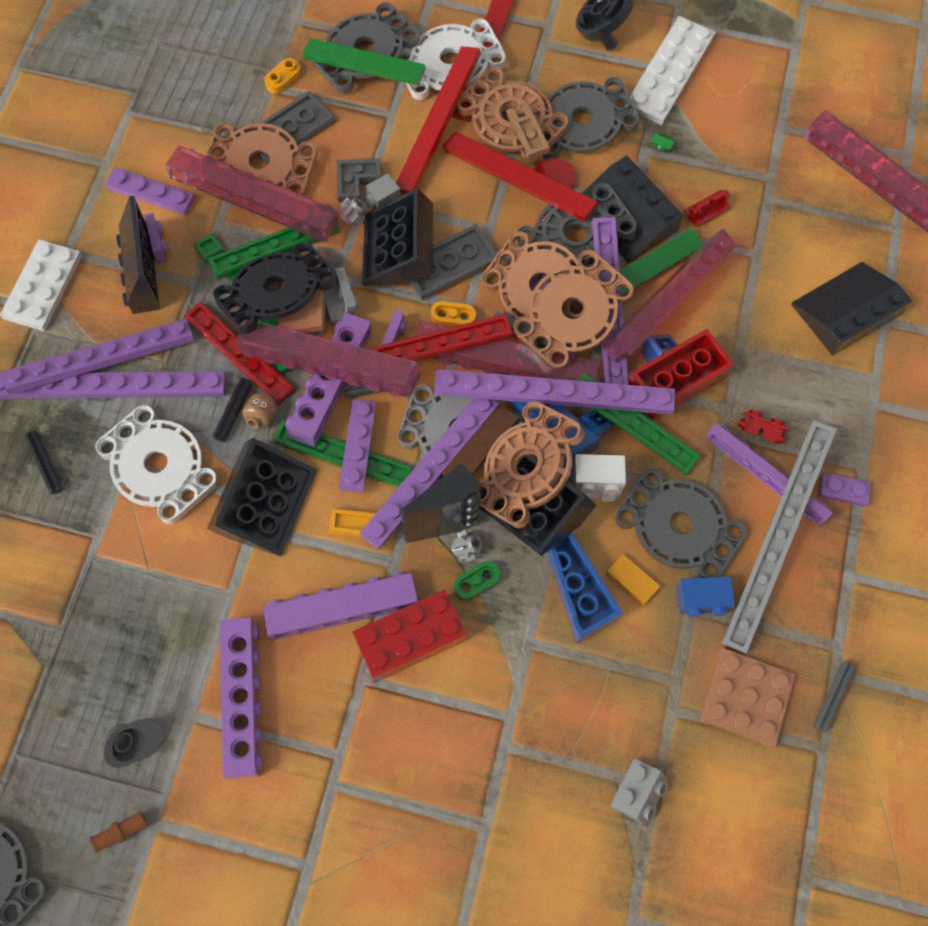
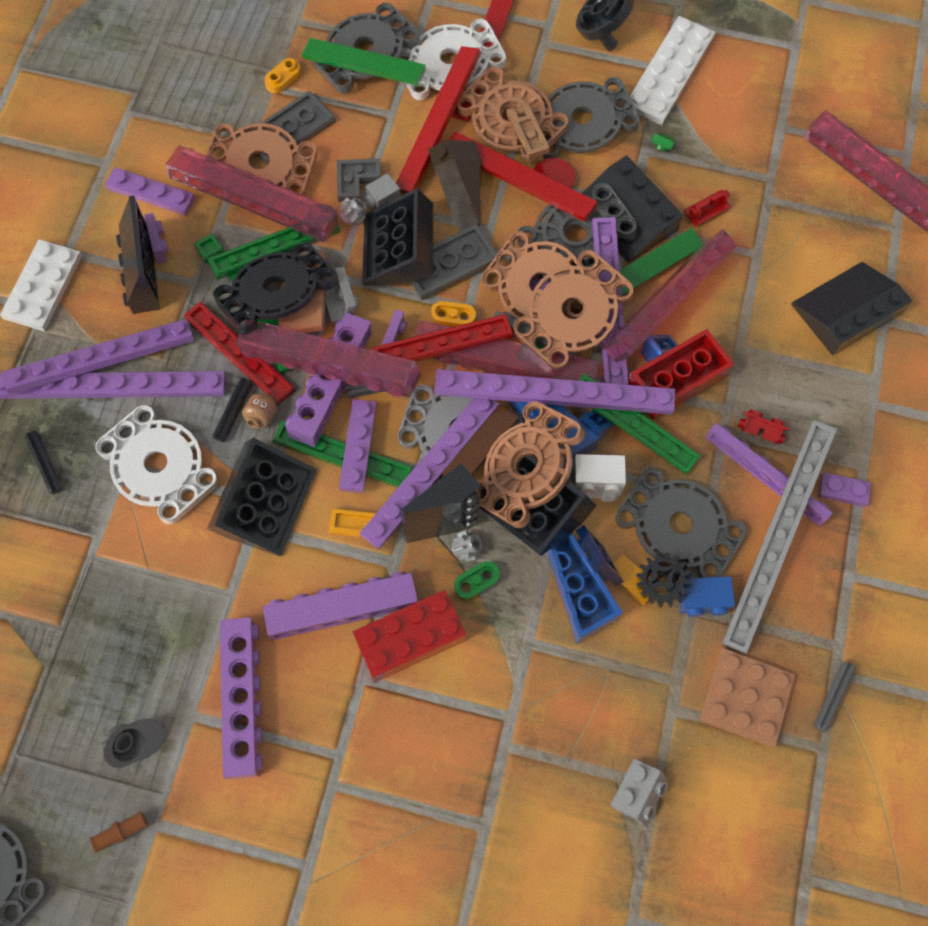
(458, 172): none -> dark brown wedge
(600, 559): none -> clear blue plate
(671, 573): none -> black gear

